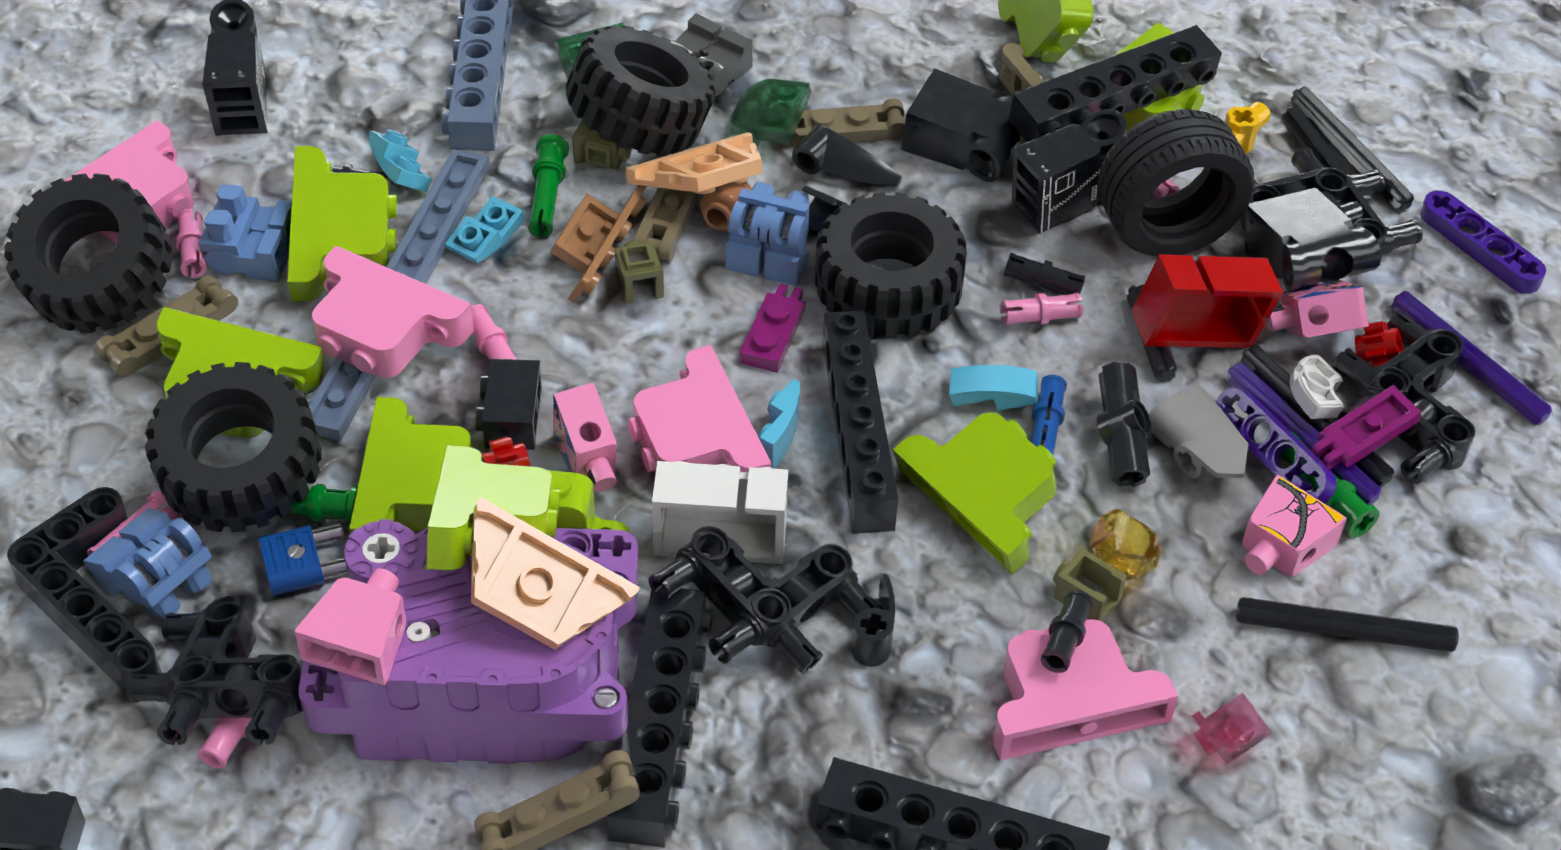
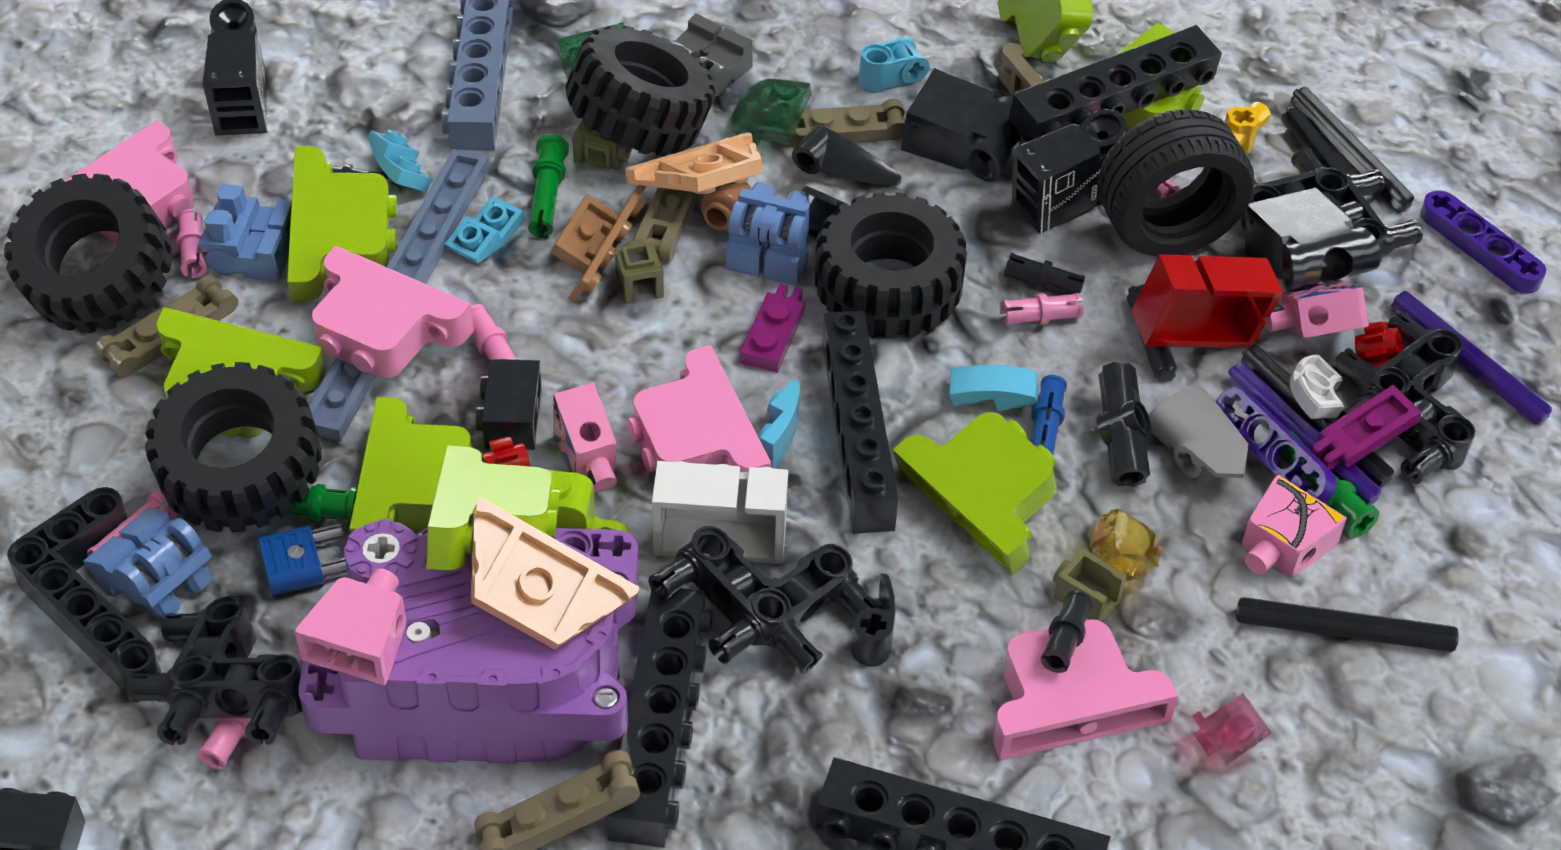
(887, 64): none -> medium azure piece

